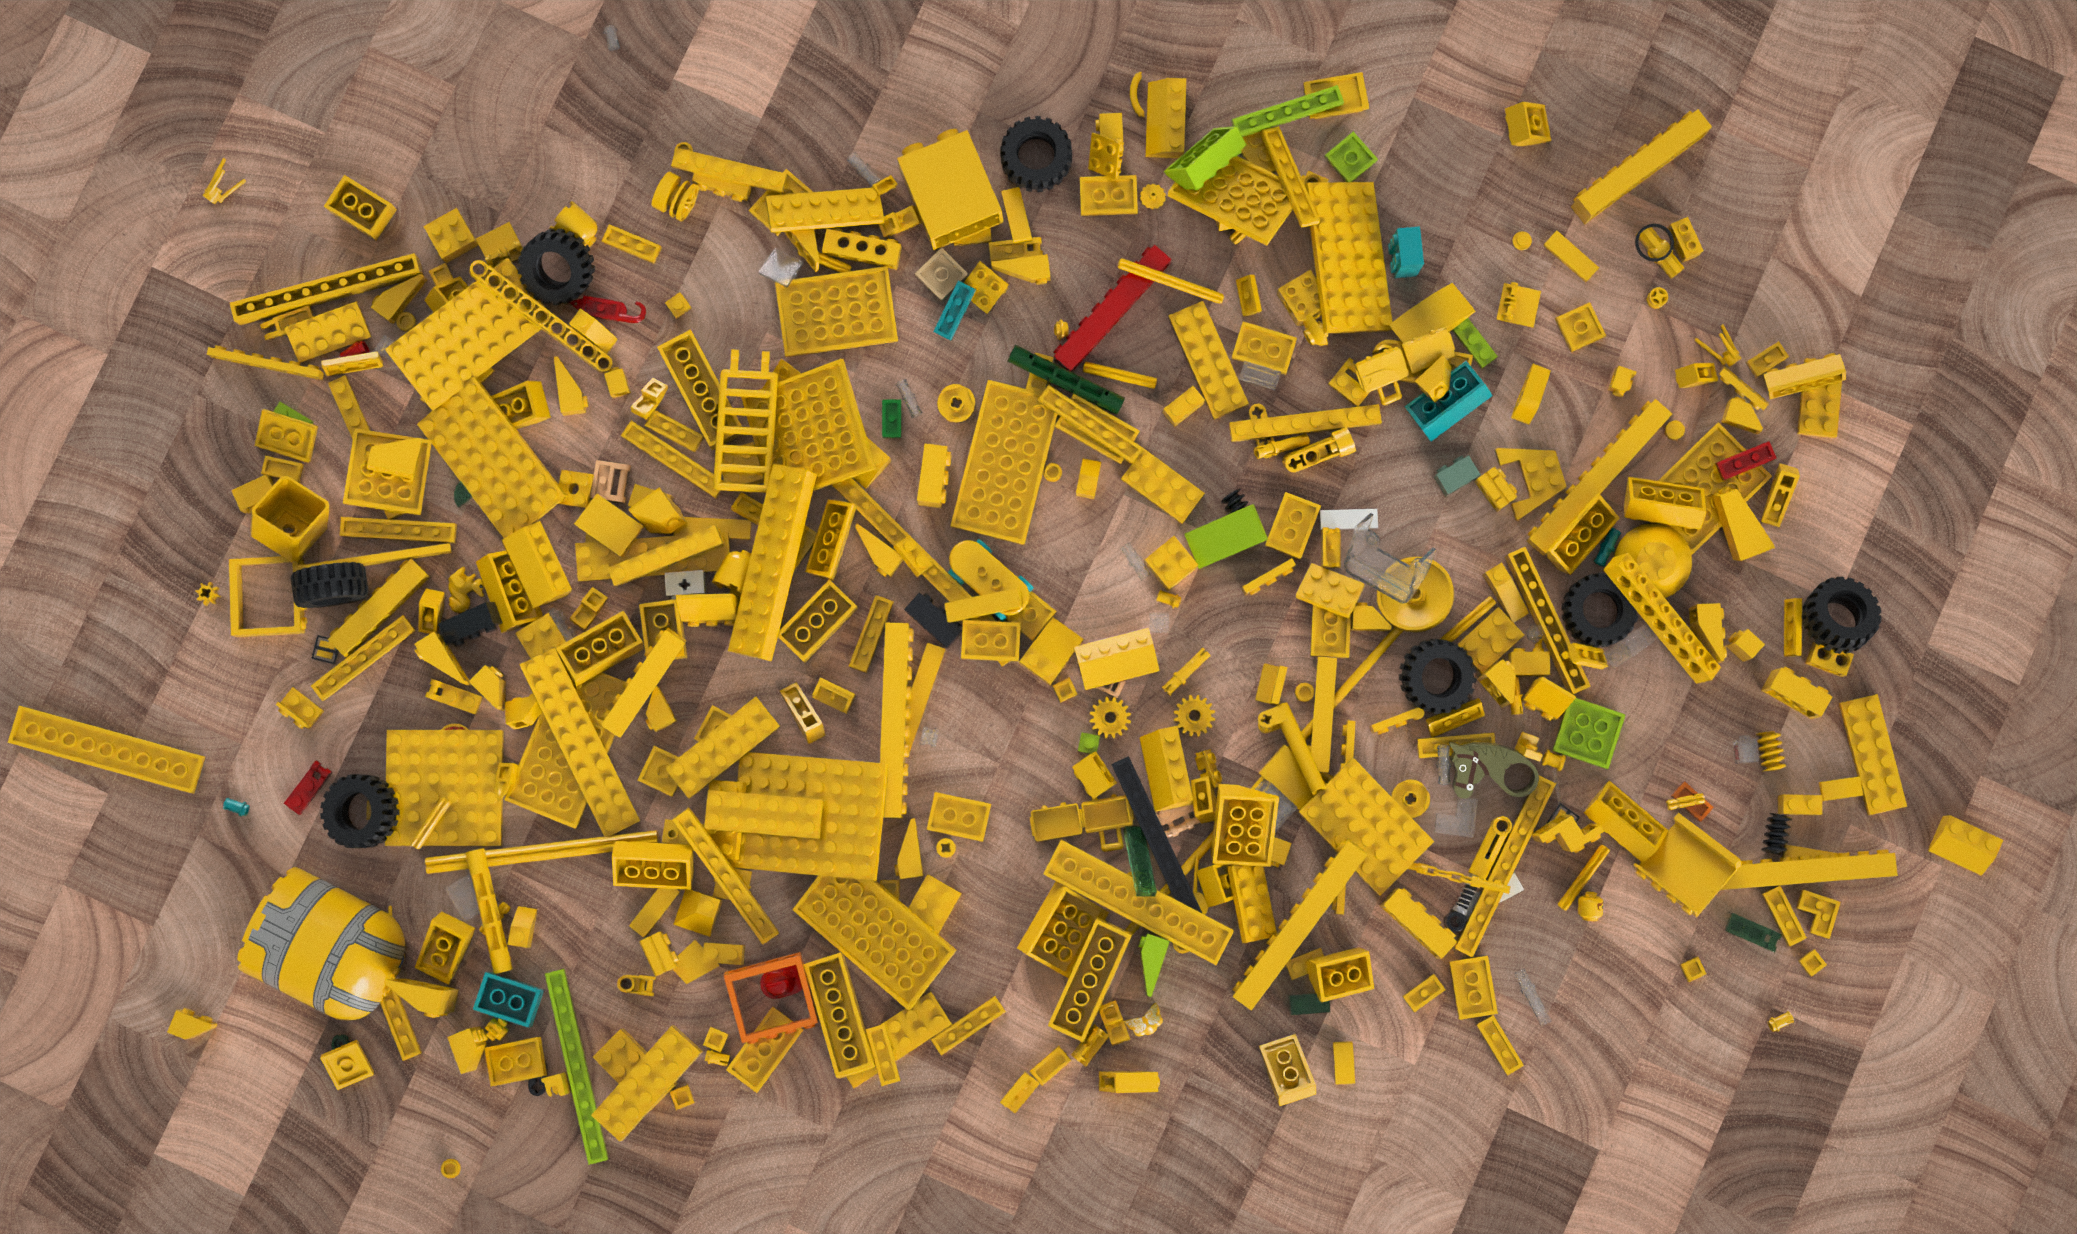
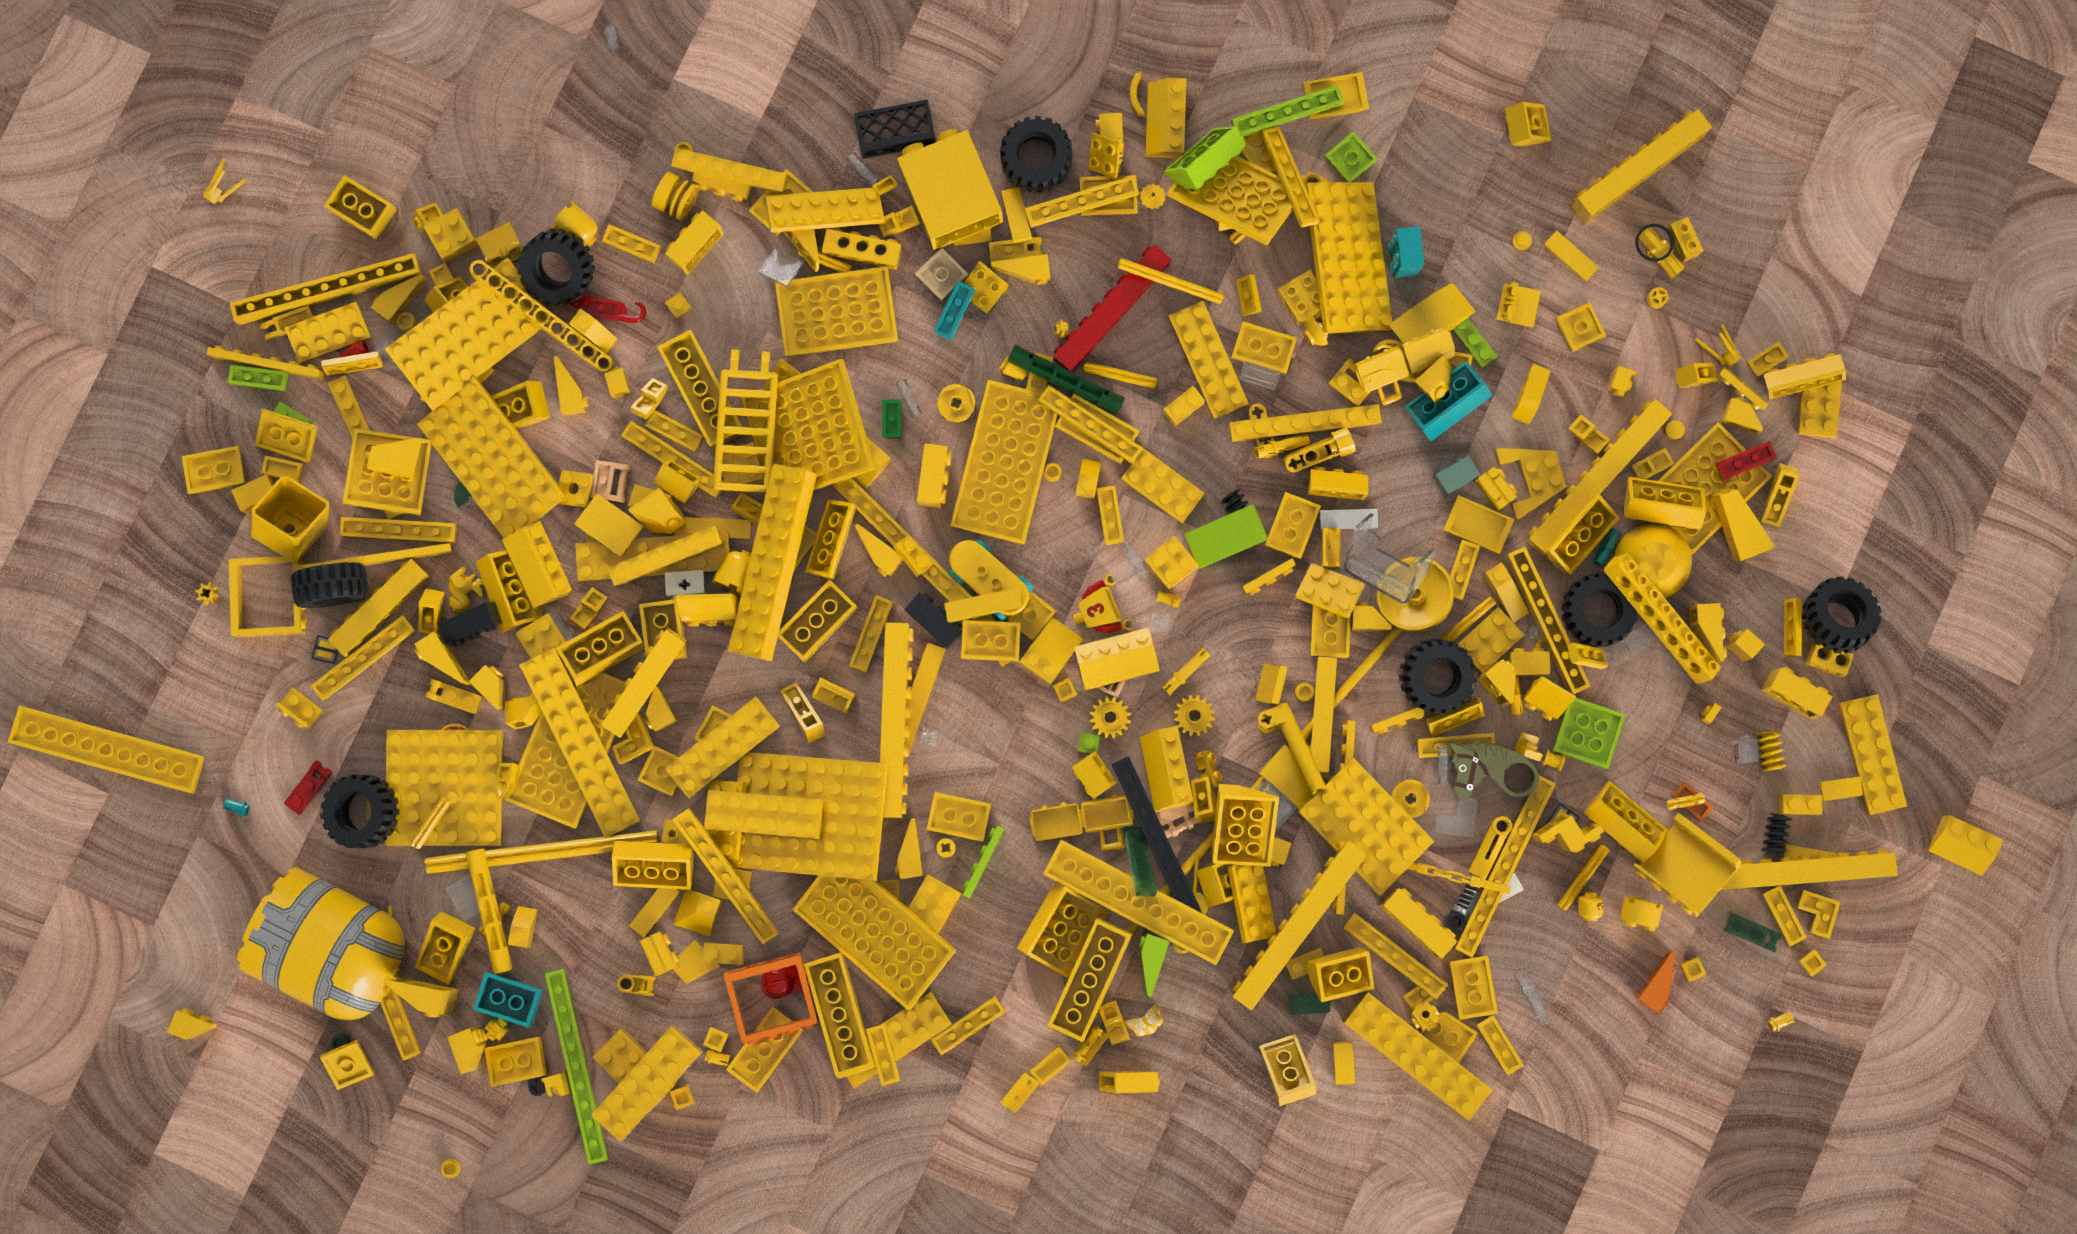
(213, 470): none -> yellow plate
(258, 378): none -> lime plate
(426, 215): none -> yellow bracket
(637, 742): none -> yellow plate
(677, 481): none -> yellow brick
(694, 242): none -> yellow brick
(894, 144): none -> black fence
(978, 869): none -> lime plate
(1012, 370): none -> yellow cone
(1082, 201): none -> yellow plate
(1100, 609): none -> yellow torso
(1110, 515): none -> yellow plate
(1337, 483): none -> yellow slope
(1395, 956): none -> yellow tile
(1417, 1055): none -> yellow brick
(1422, 1023): none -> yellow brick
(1451, 1035): none -> yellow tile
(1463, 567): none -> yellow plate
(1478, 524): none -> yellow piece
(1589, 435): none -> yellow slope
(1640, 912): none -> yellow brick
(1653, 464): none -> yellow slope
(1657, 988): none -> orange slope
(1710, 713): none -> yellow plate

